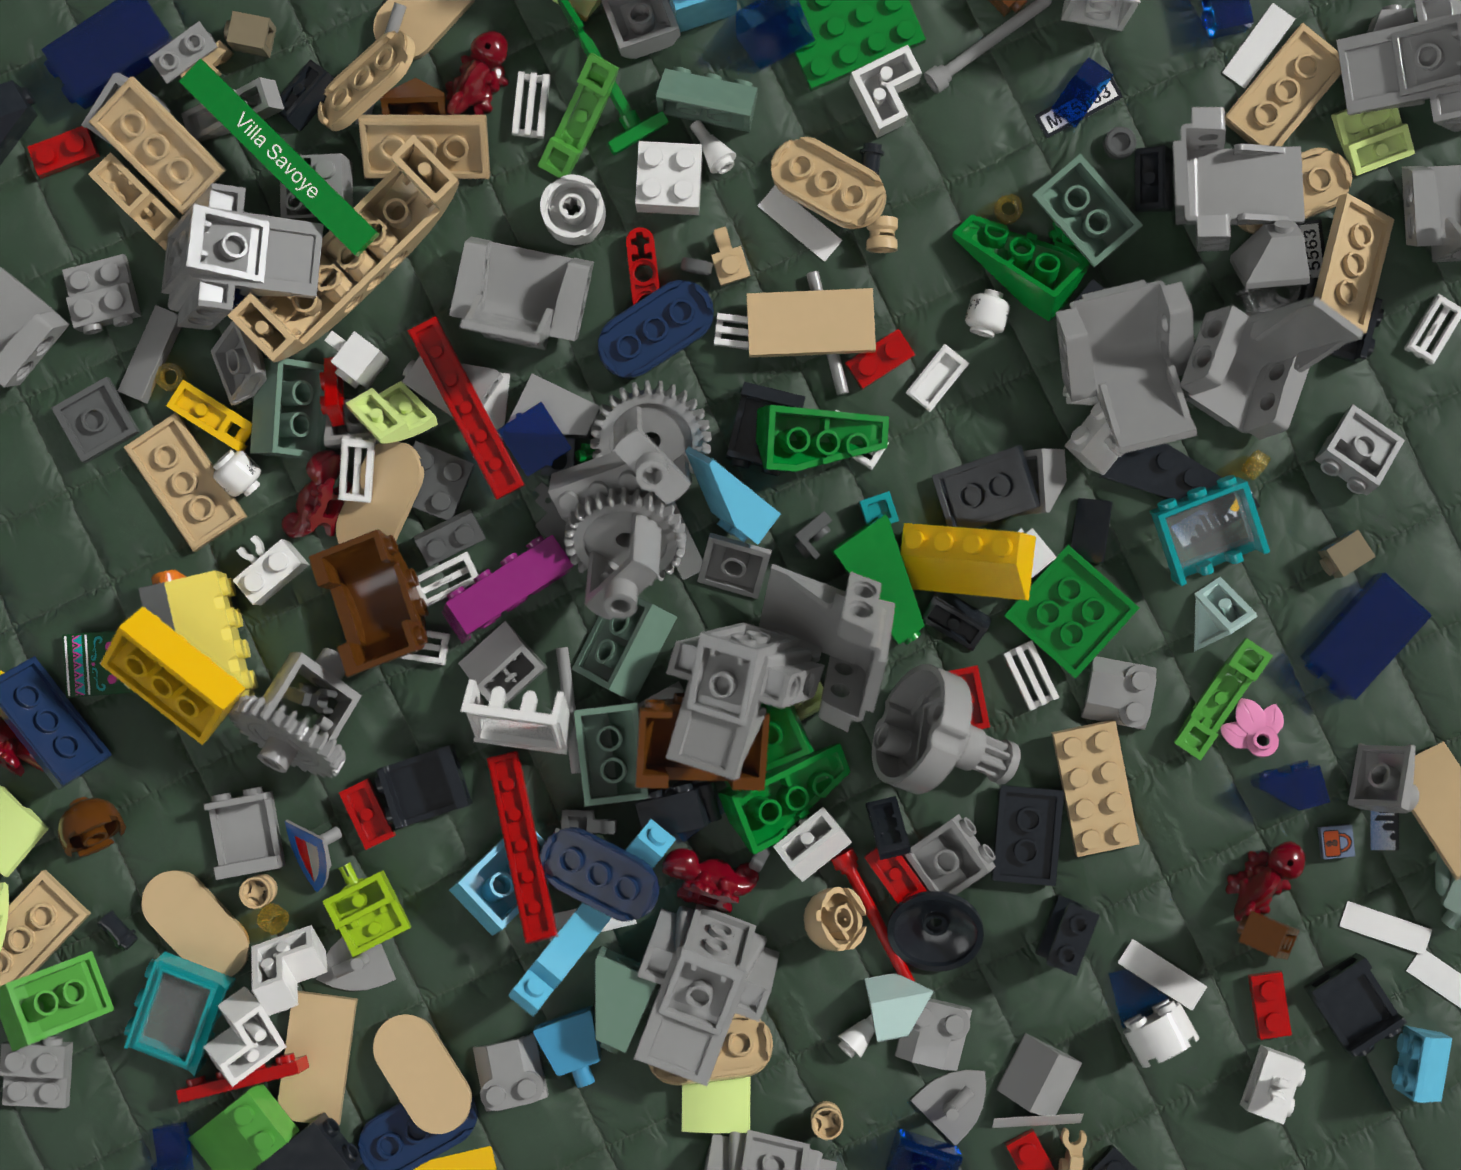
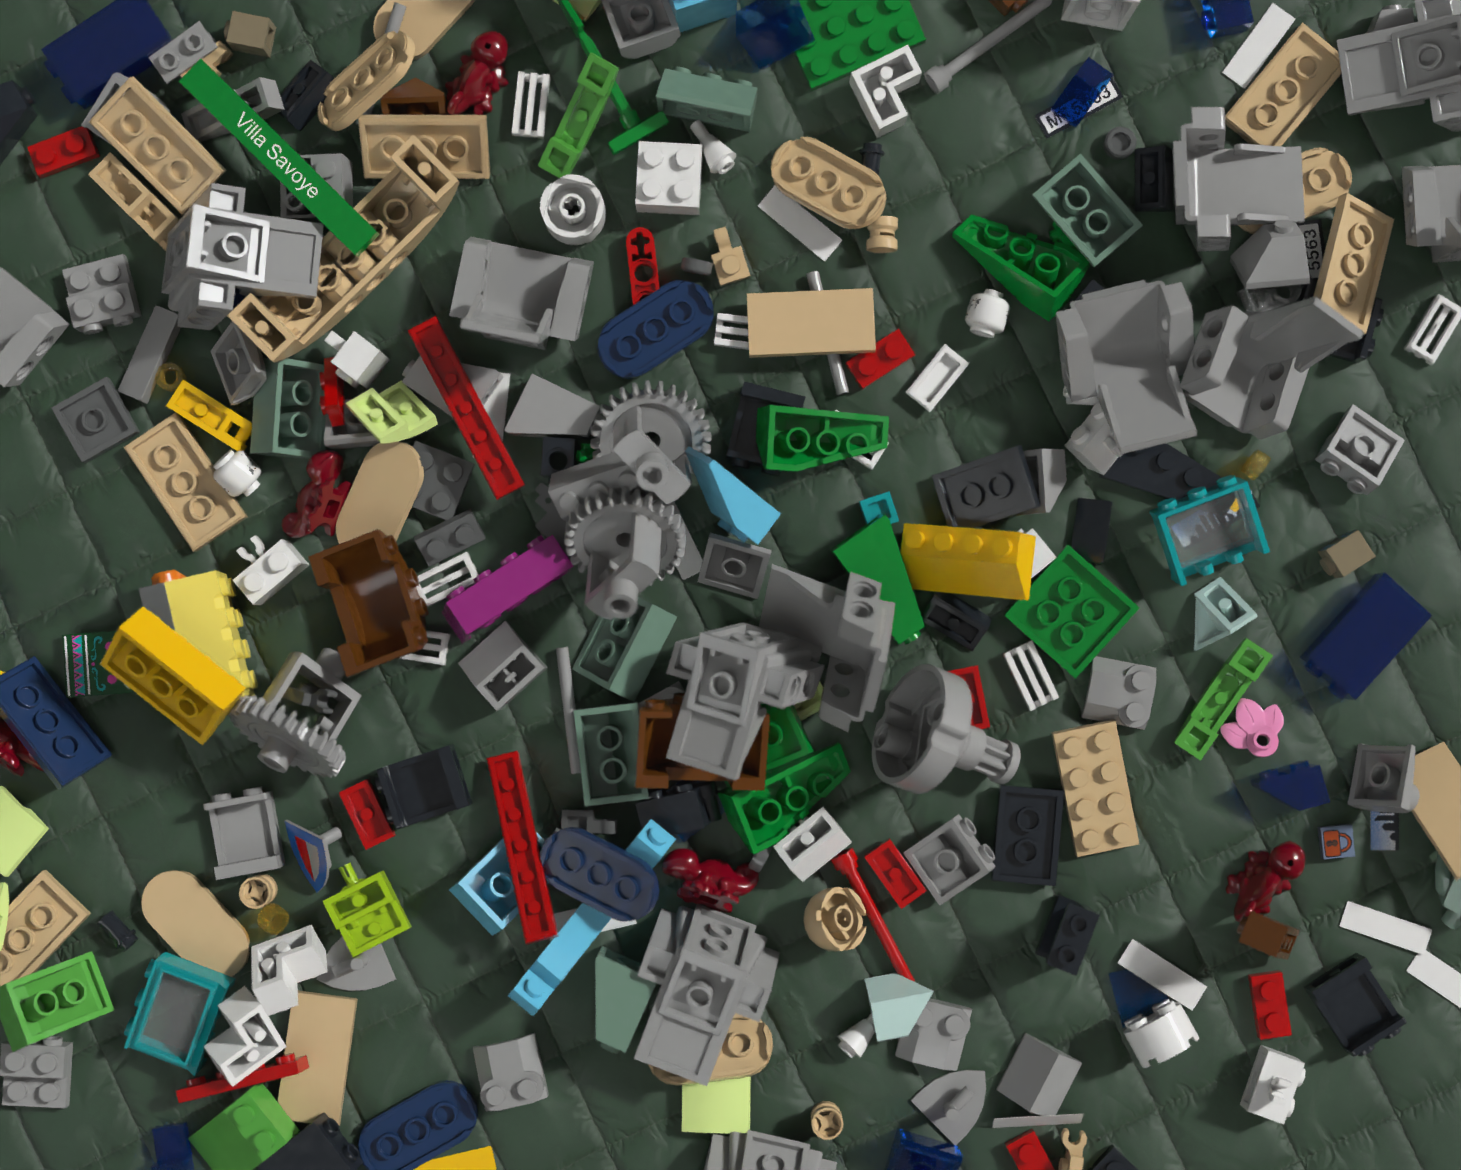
(89, 825): reddish brown cylinder -> none
(358, 443): white tile -> none
(422, 1074): tan tile -> none
(518, 727): white window -> none
(534, 439): clear blue piece -> none
(571, 1044): dark azure torso -> none
(815, 529): dark grey bracket -> none
(888, 828): black plate -> none
(932, 942): black dish -> none
(1008, 219): clear yellow axle -> none
(1372, 138): yellowish green slope -> none
(1421, 1064): medium azure slope -> none

